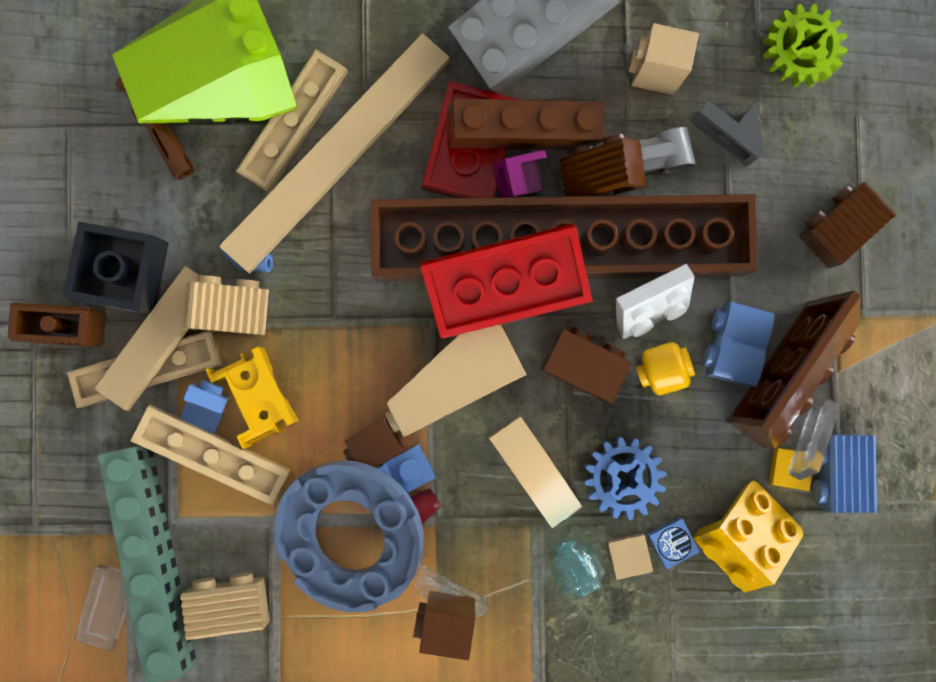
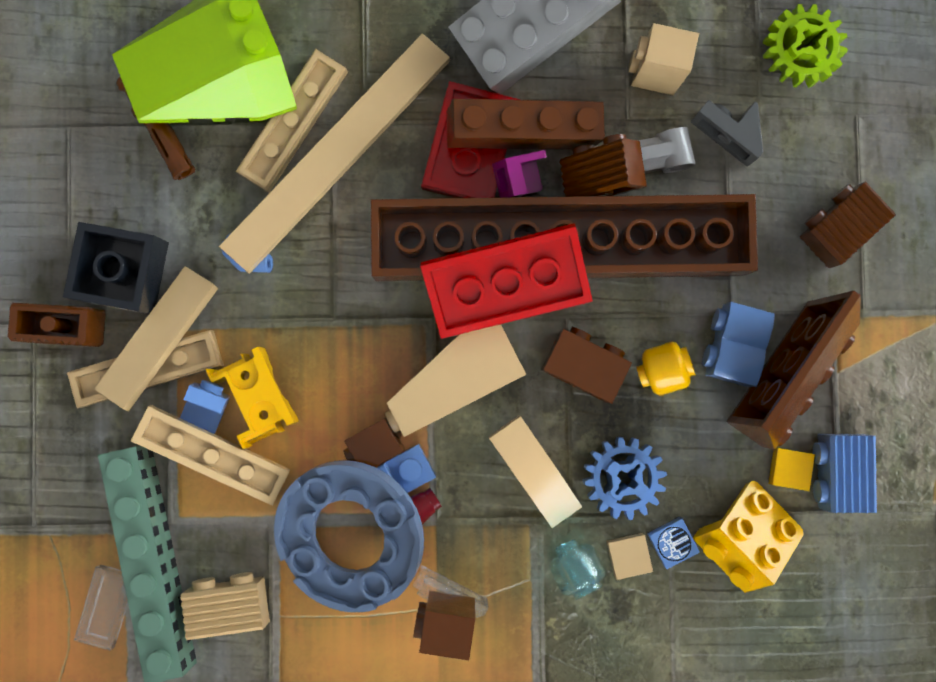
(225, 306): tan brick -> none
(653, 302): white plate -> none
(814, 440): clear tile -> none

